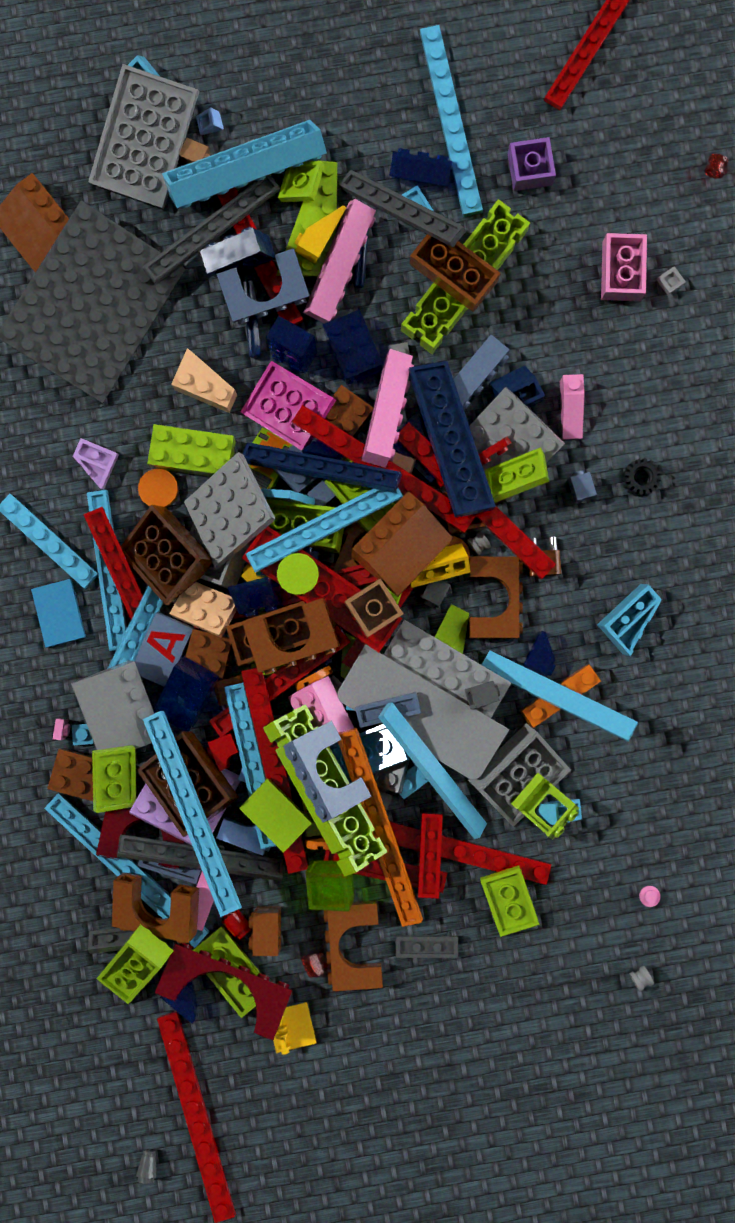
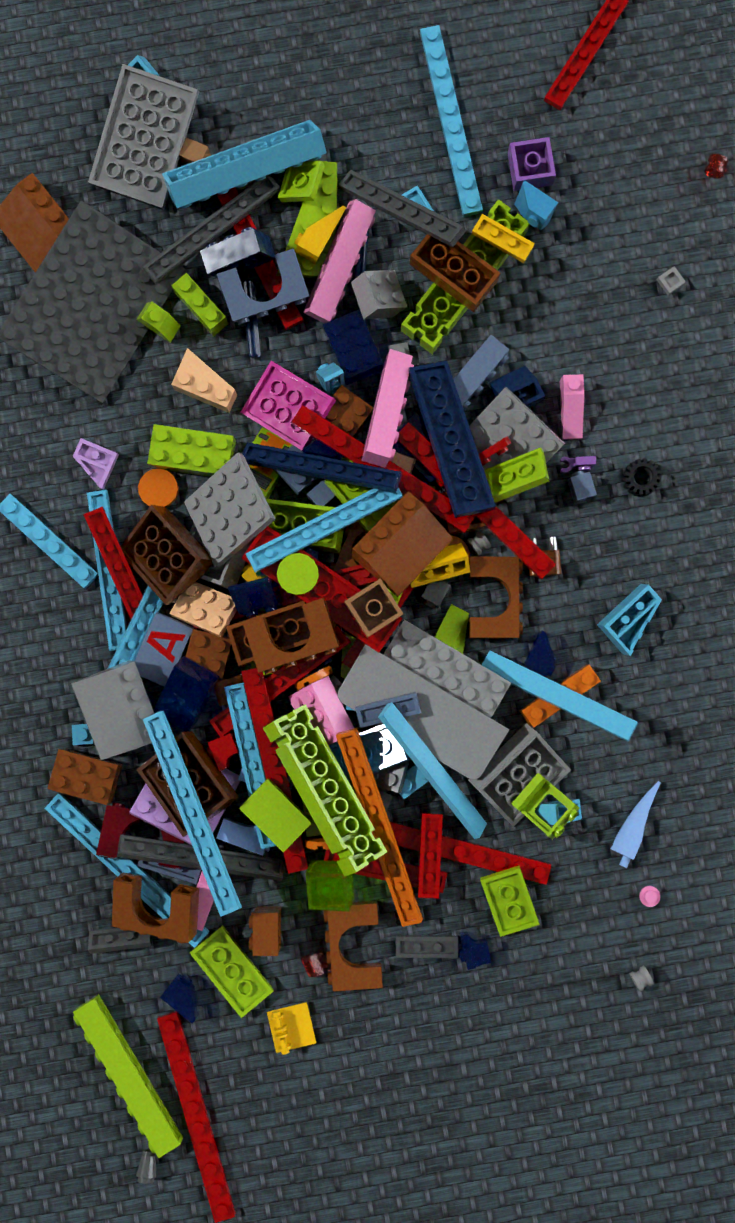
(58, 613): dark azure tile -> none
(61, 729): bright pink plate -> none
(114, 778): lime plate -> none
(128, 1076): none -> lime brick
(135, 964): lime slope -> none
(158, 321): none -> lime slope
(187, 965): dark red arch -> none
(200, 304): none -> lime brick
(209, 121): light blue slope -> none
(236, 924): red brick -> none
(287, 495): medium azure tile -> none
(291, 345): clear blue brick -> none
(303, 755): arch -> none
(330, 377): none -> medium azure slope
(379, 294): none -> light grey brick
(420, 167): clear blue brick -> none
(473, 951): none -> clear blue brick
(482, 694): dark grey brick -> none
(503, 238): none -> yellow plate
(535, 205): none -> dark azure slope
(583, 463): none -> medium lavender plate
(624, 267): bright pink brick -> none
(631, 833): none -> light blue piece

